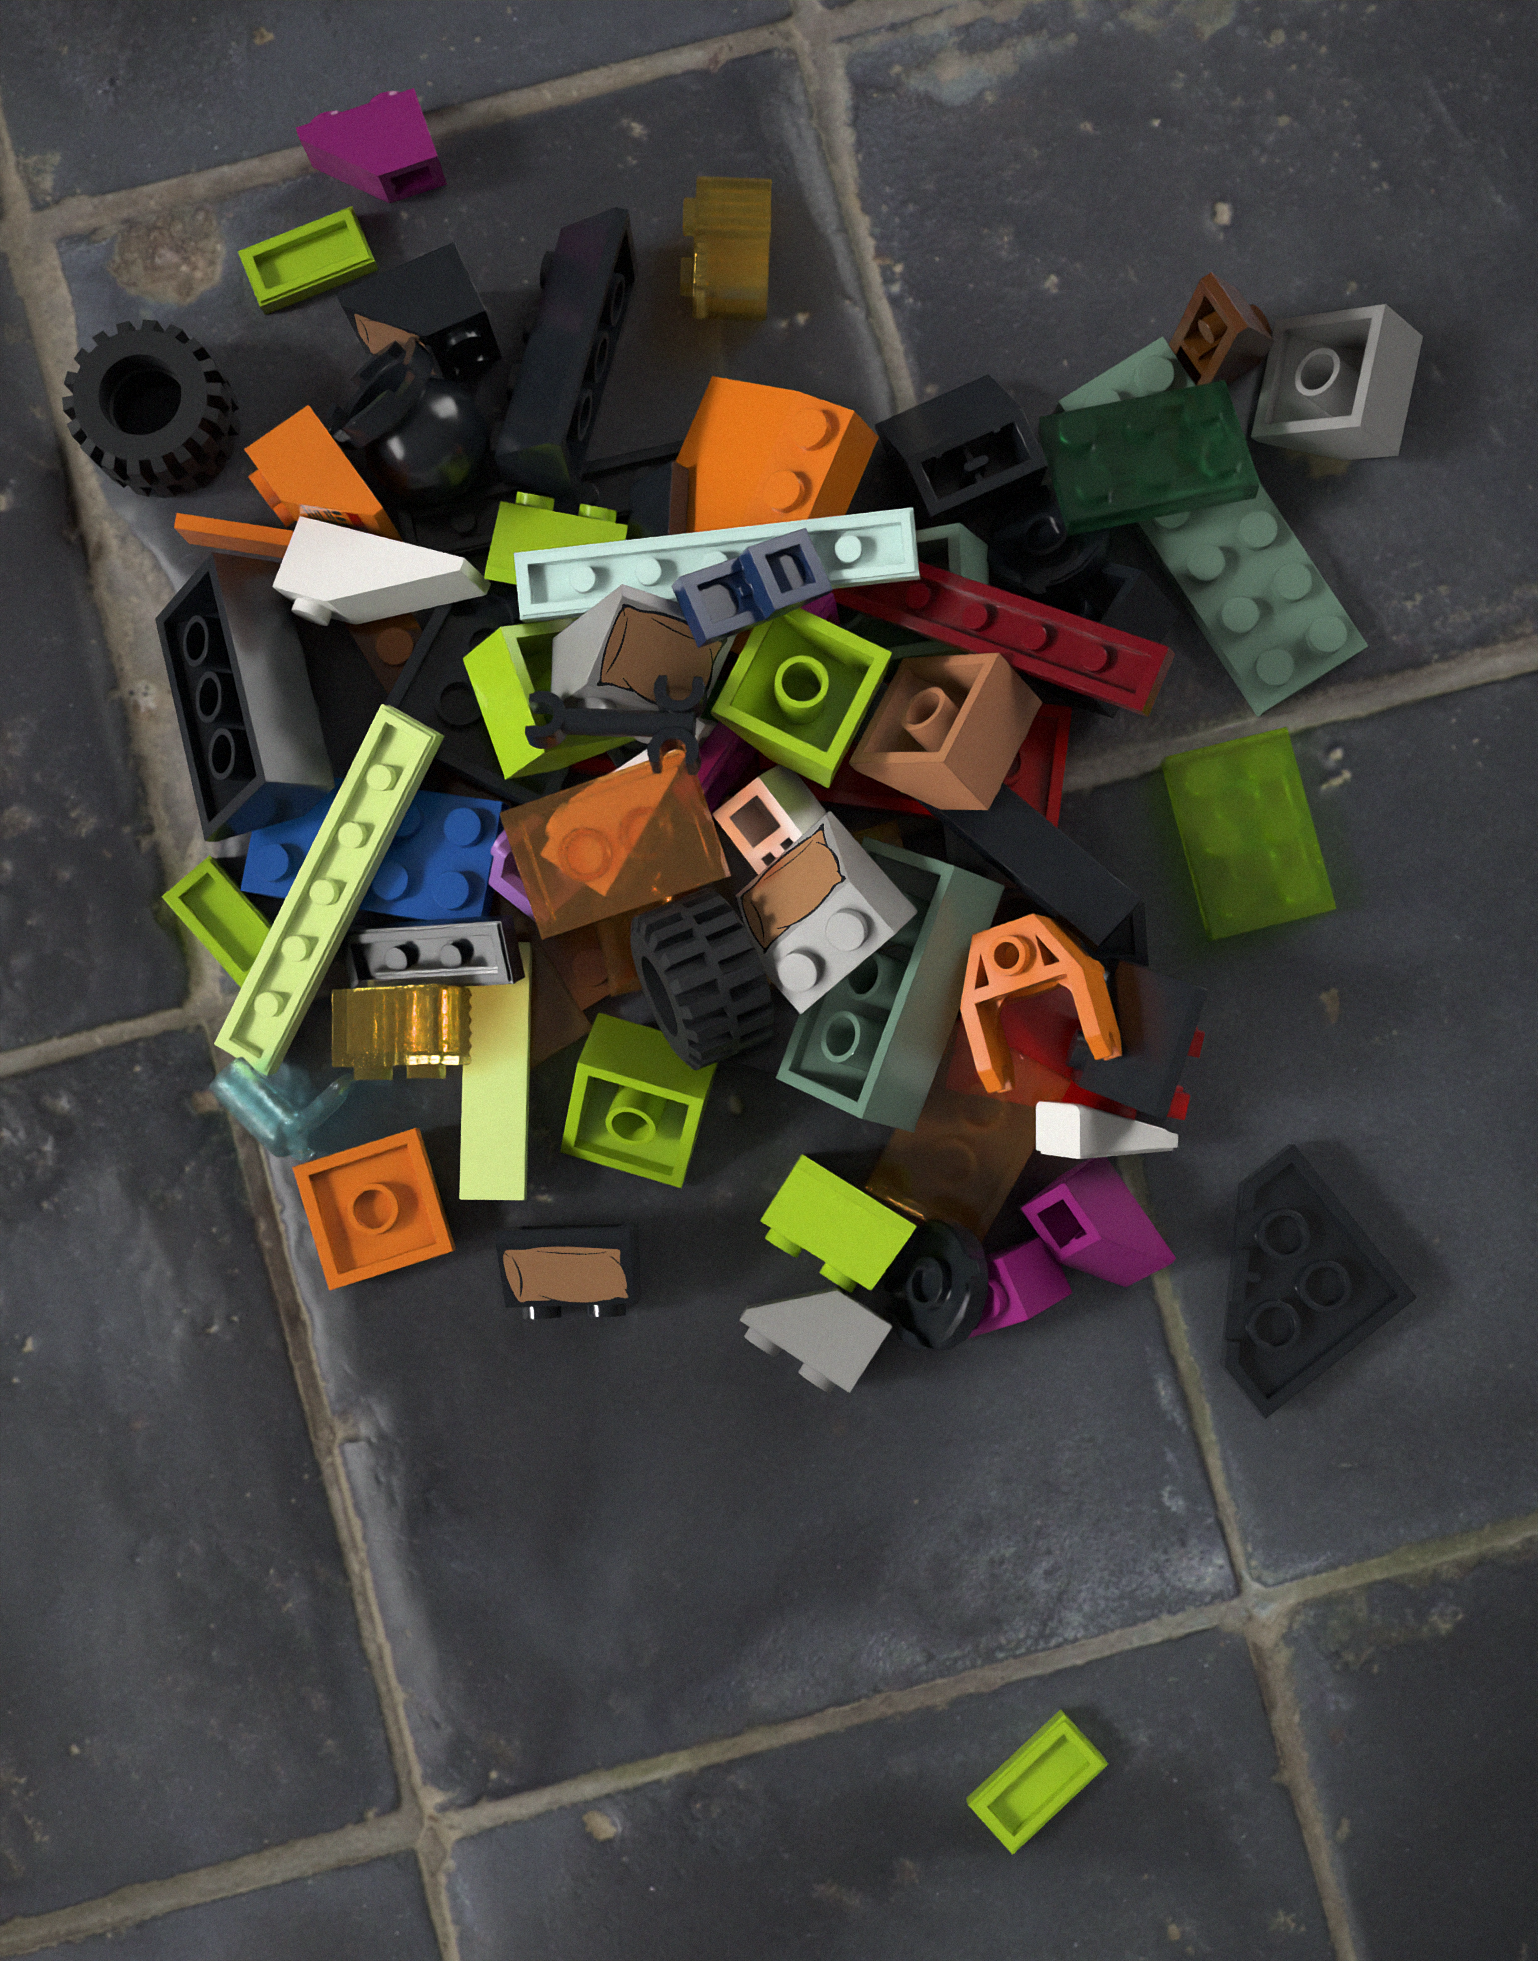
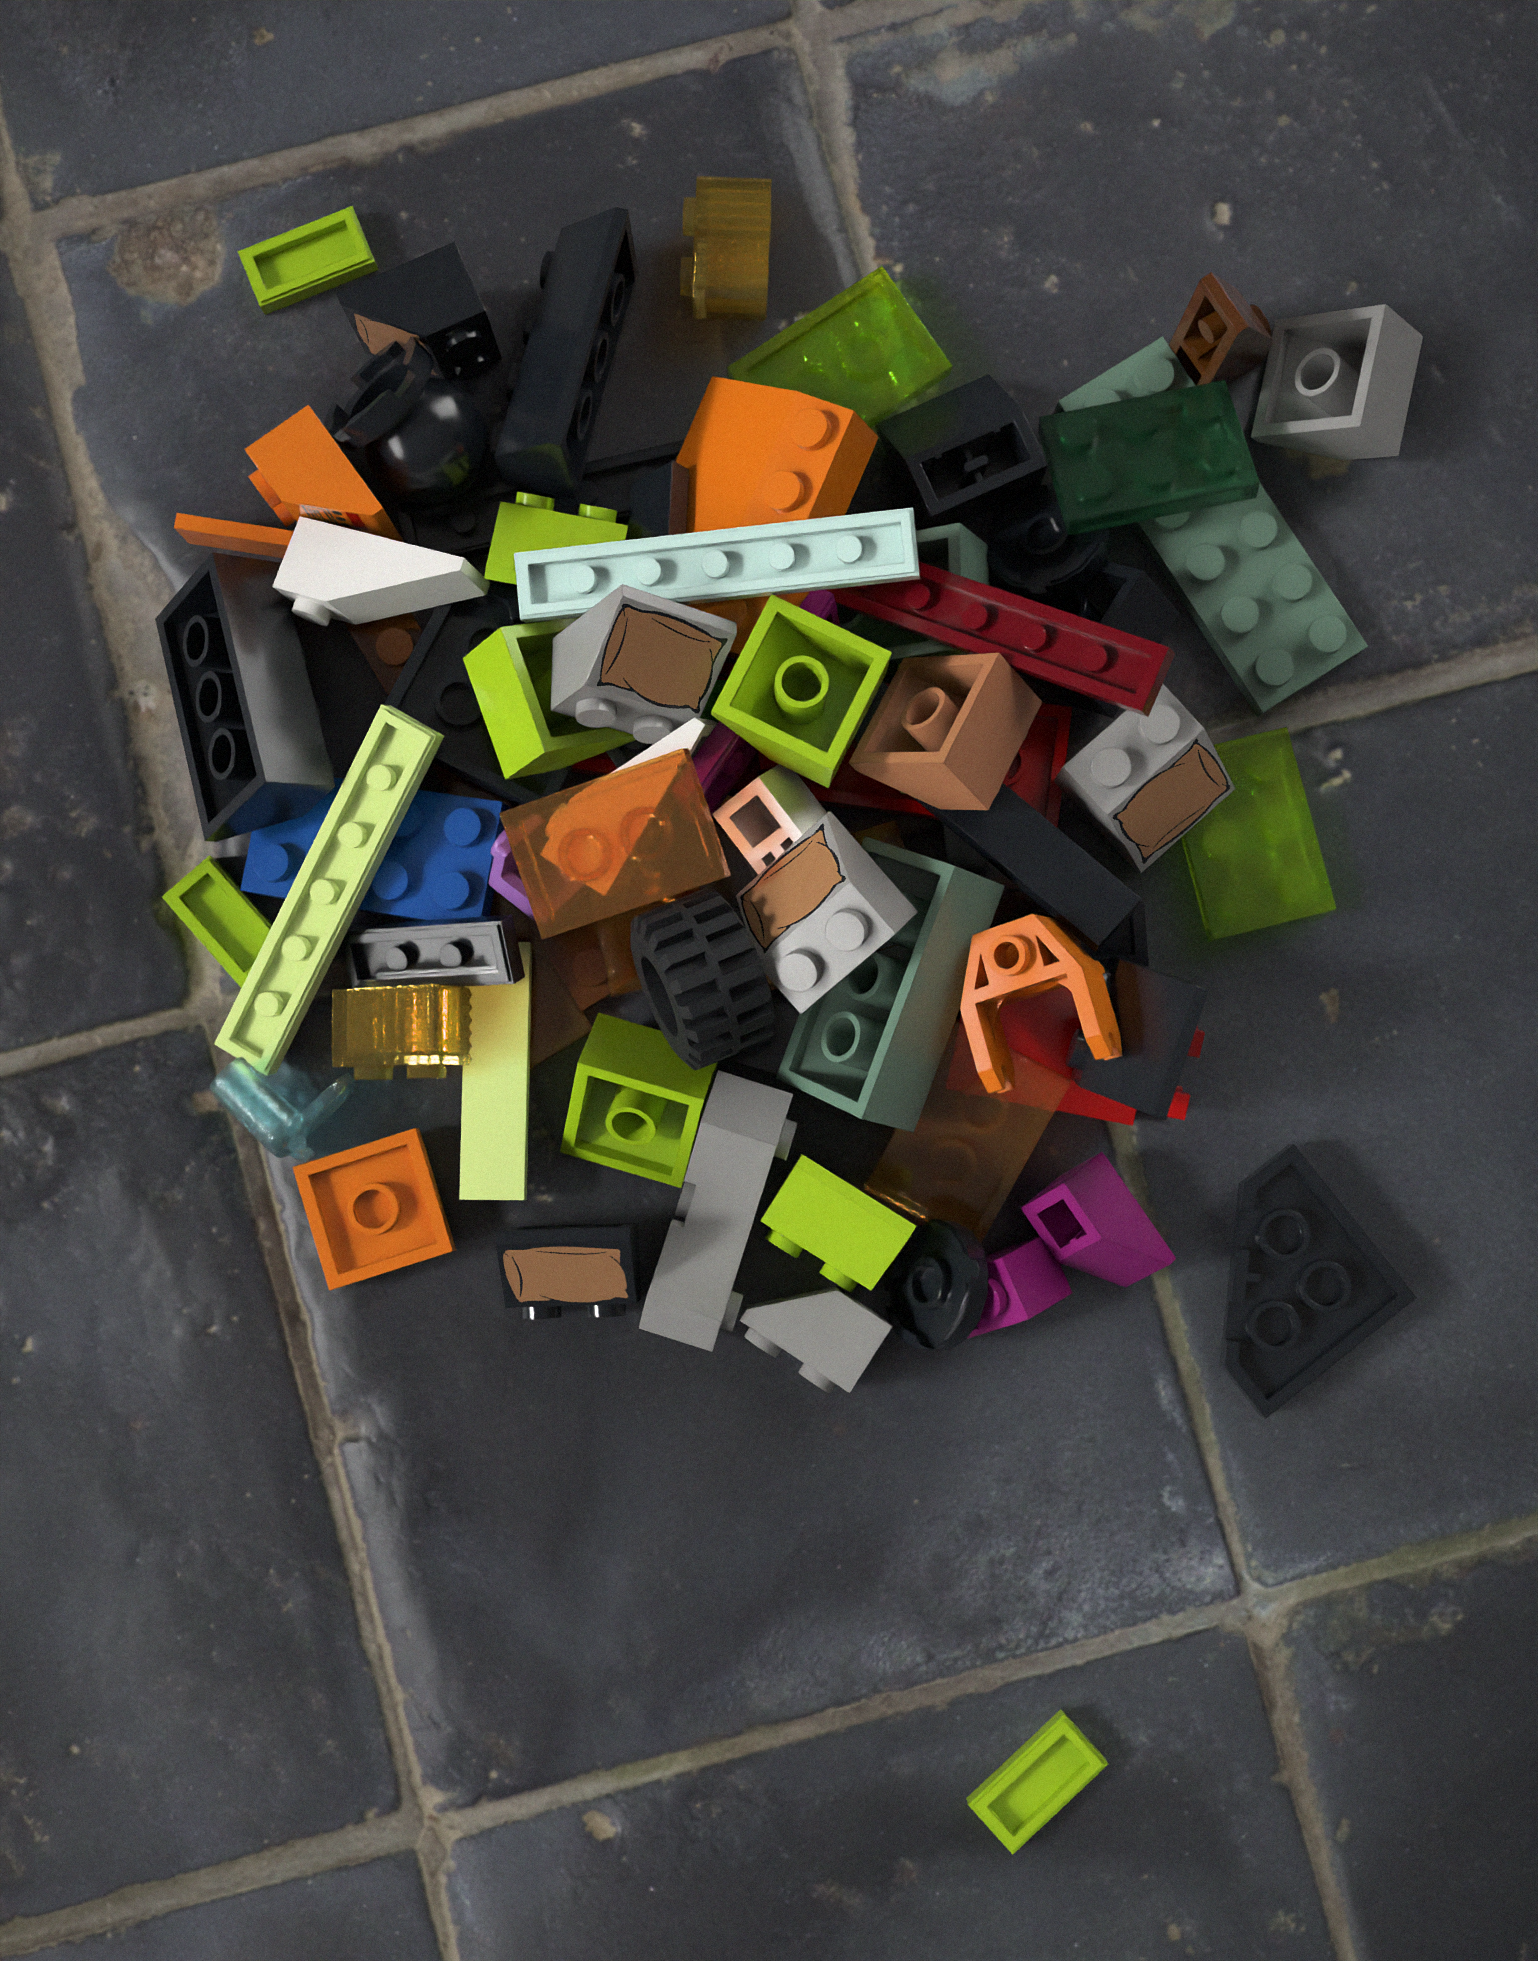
(123, 370): black tyre -> none
(376, 147): magenta slope -> none
(668, 728): black bar -> none
(720, 1197): none -> light grey brick
(752, 588): dark blue slope -> none
(853, 352): none -> clear neon green plate
(1092, 1133): white slope -> none
(1147, 780): none -> light grey slope

